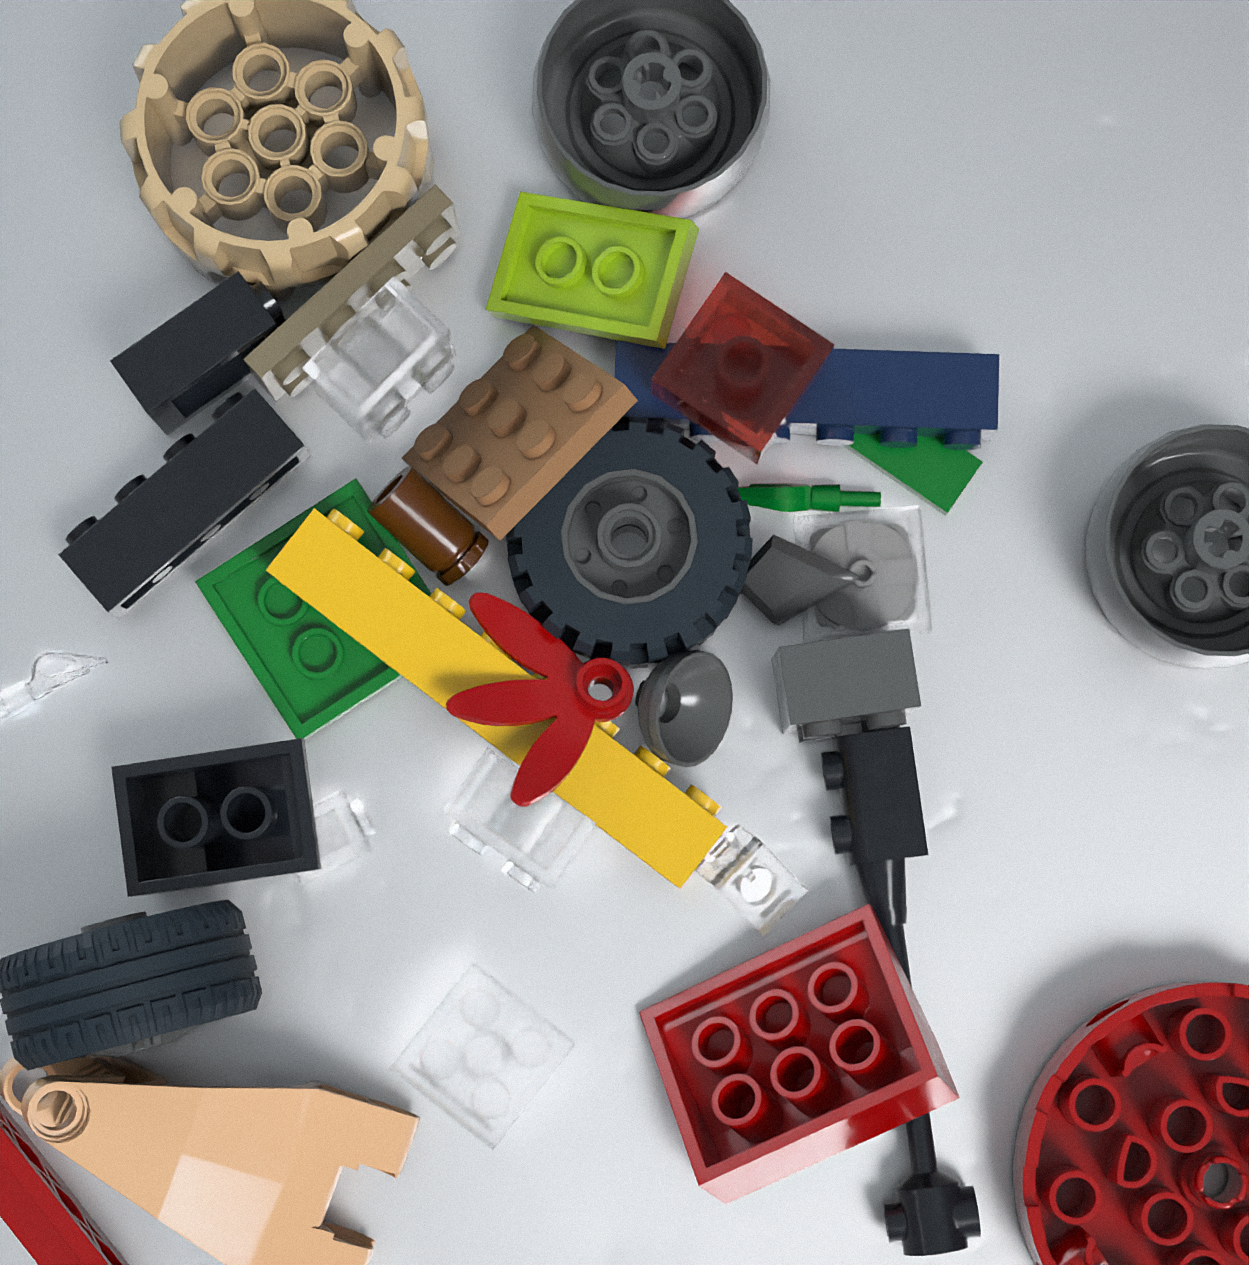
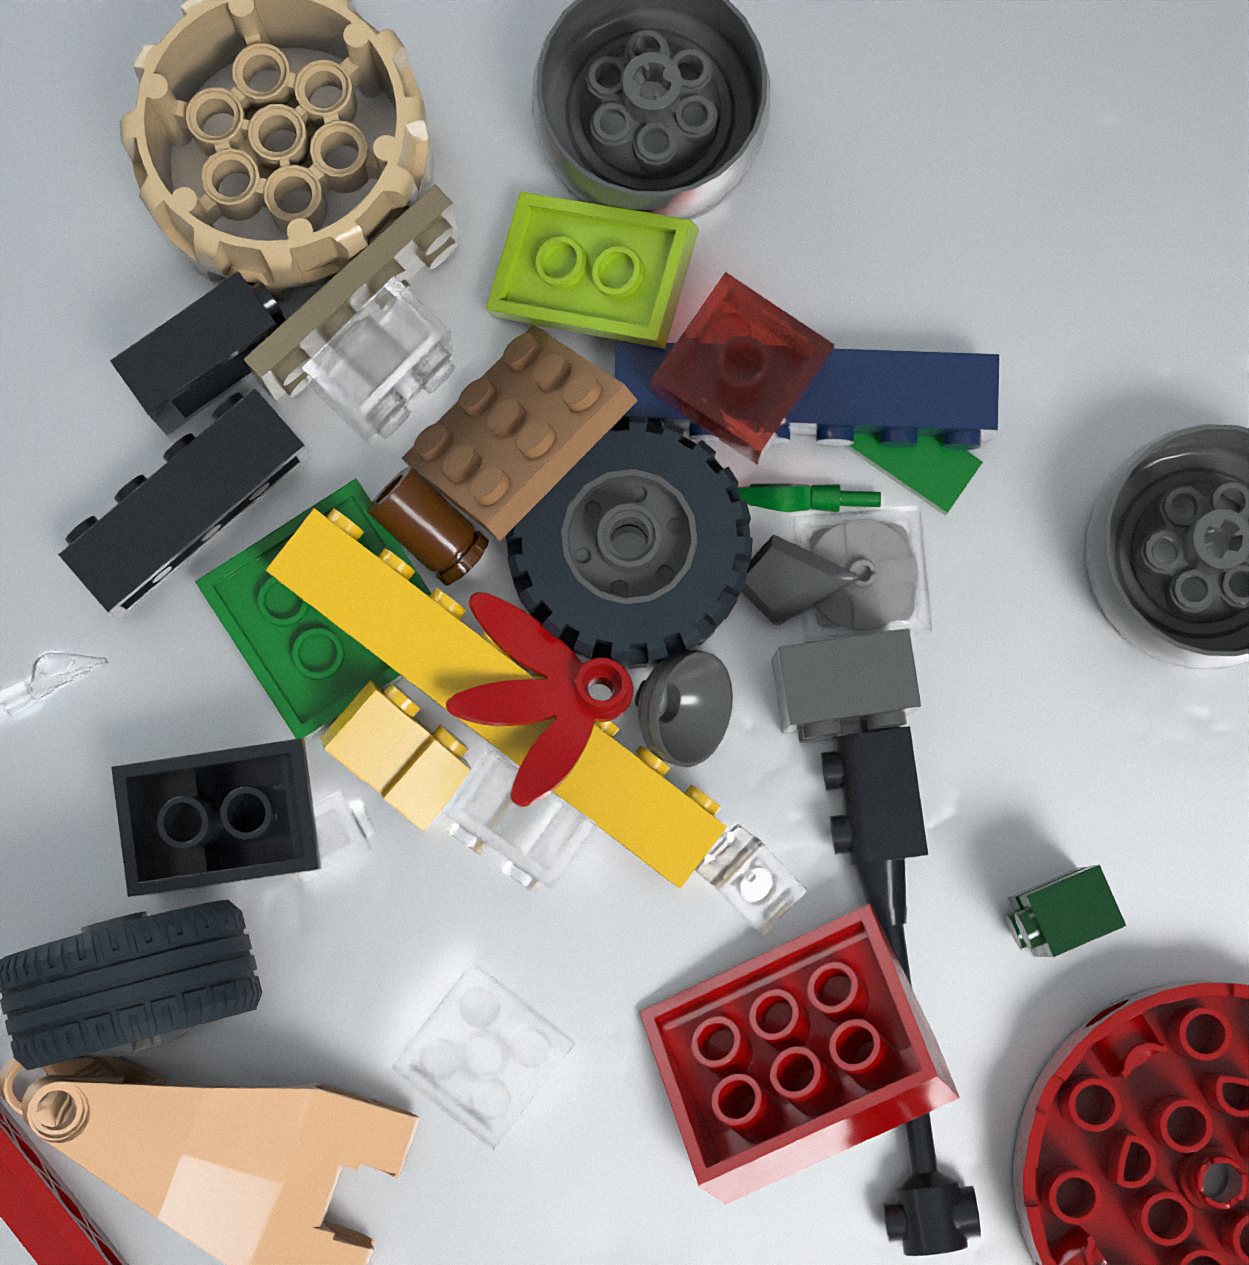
(398, 753): none -> yellow brick
(1064, 912): none -> dark green brick

